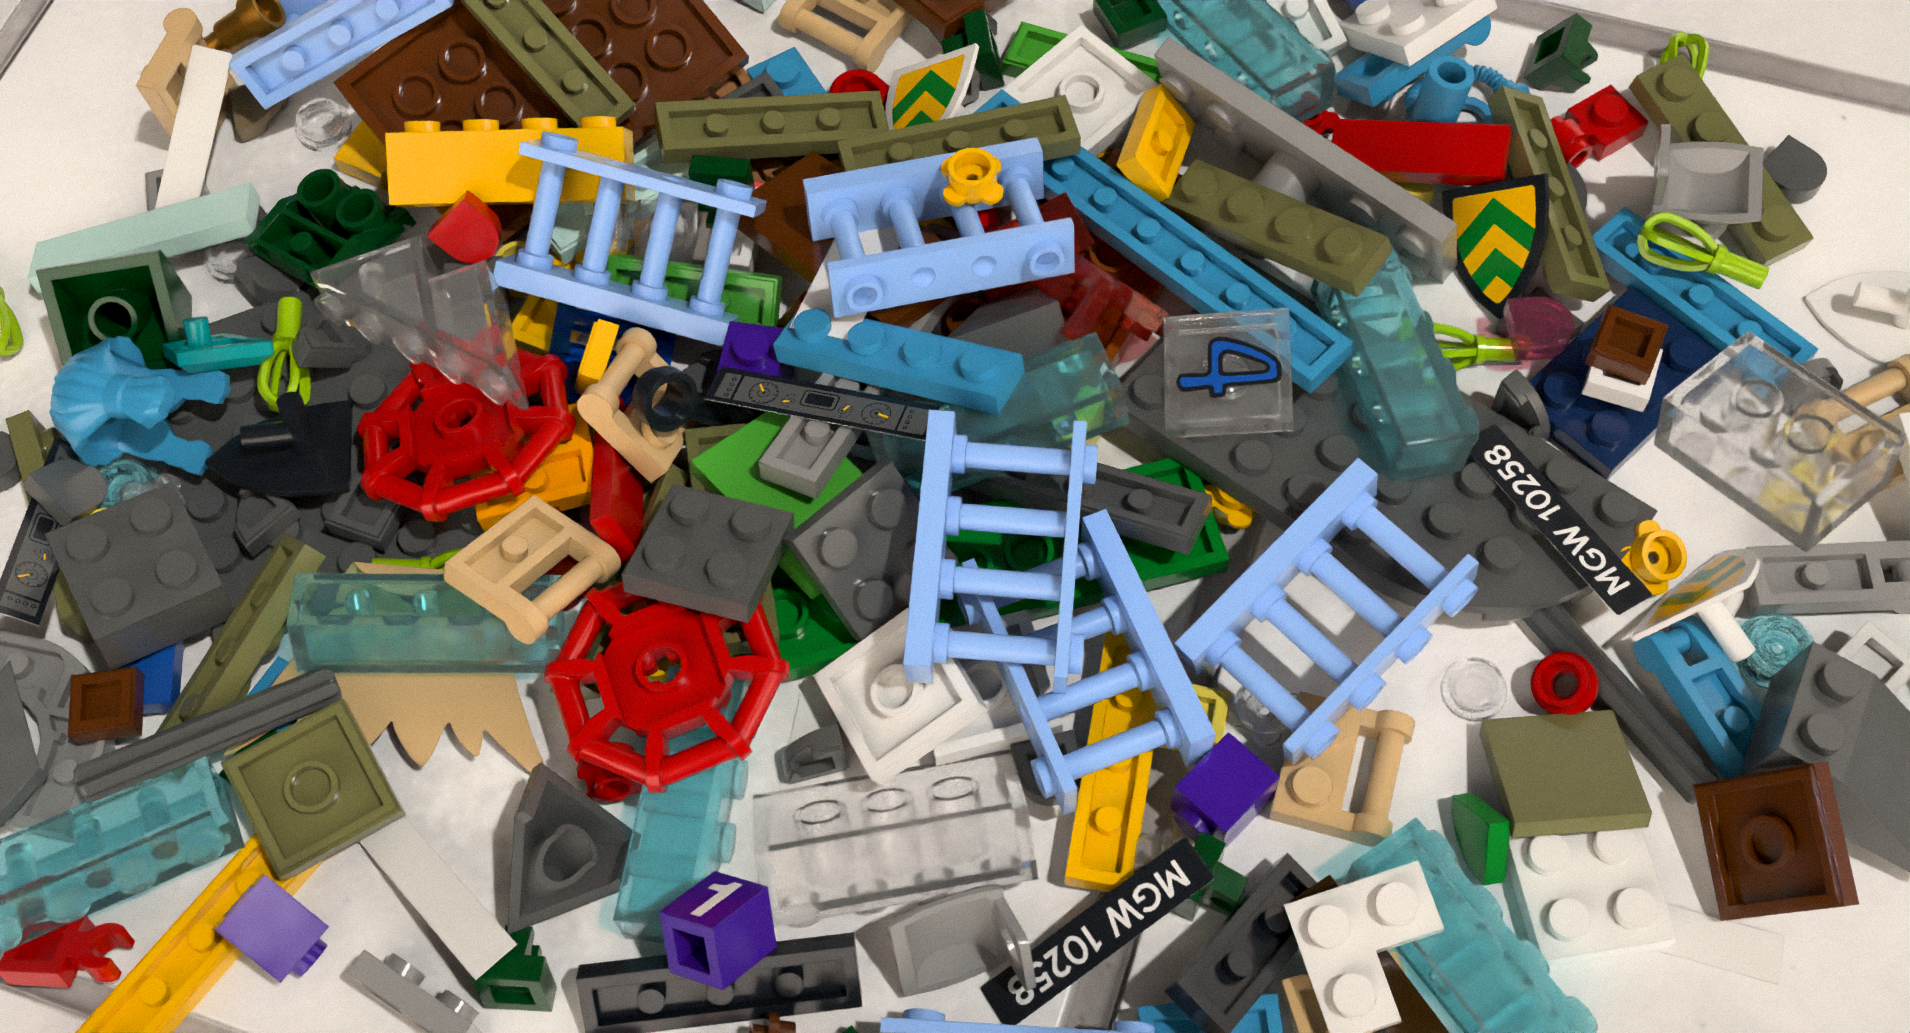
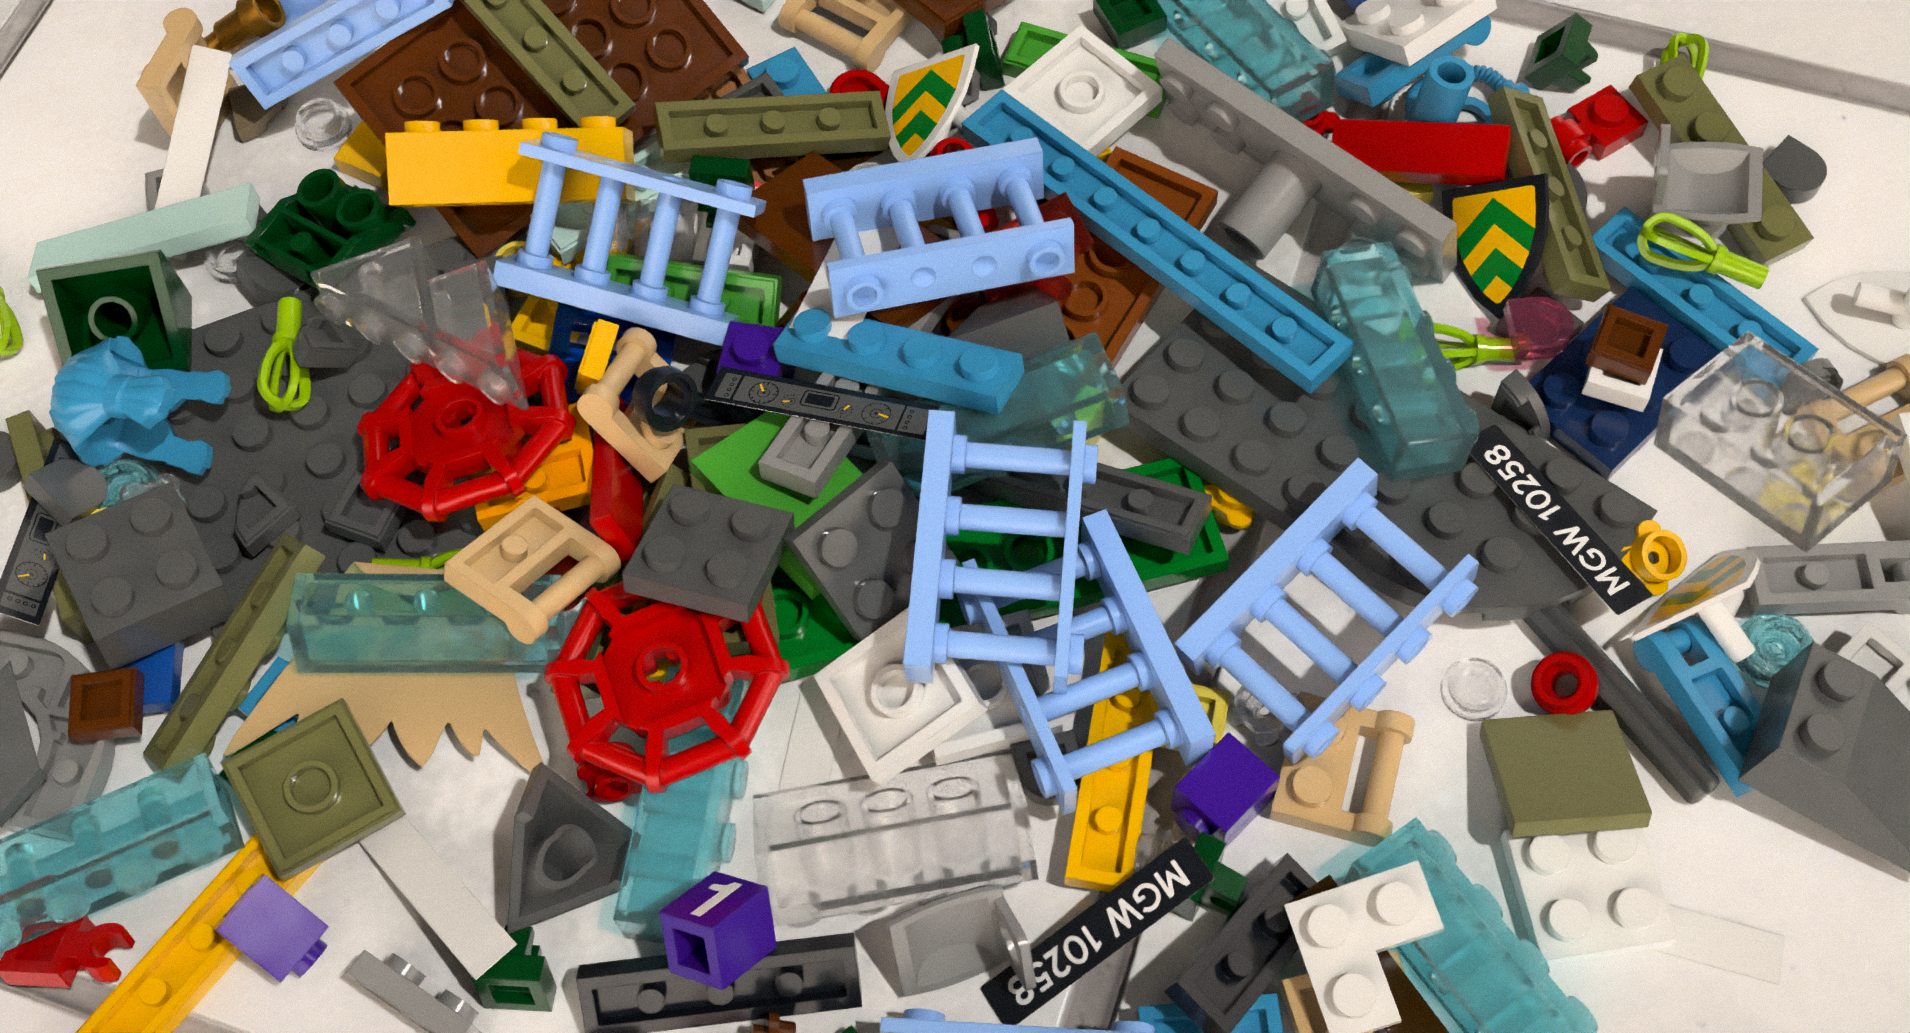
(206, 734): dark grey axle -> none
(215, 352): teal piece -> none
(293, 452): black shield -> none
(467, 230): red tile -> none
(814, 755): dark grey tile -> none
(971, 178): yellow plate -> none
(1046, 119): olive plate -> none
(1099, 288): clear red plate -> none
(1156, 143): yellow plate -> none
(1228, 373): clear tile -> none
(1279, 227): olive plate -> none
(1481, 837): green tile -> none
(1775, 842): reddish brown tile -> none

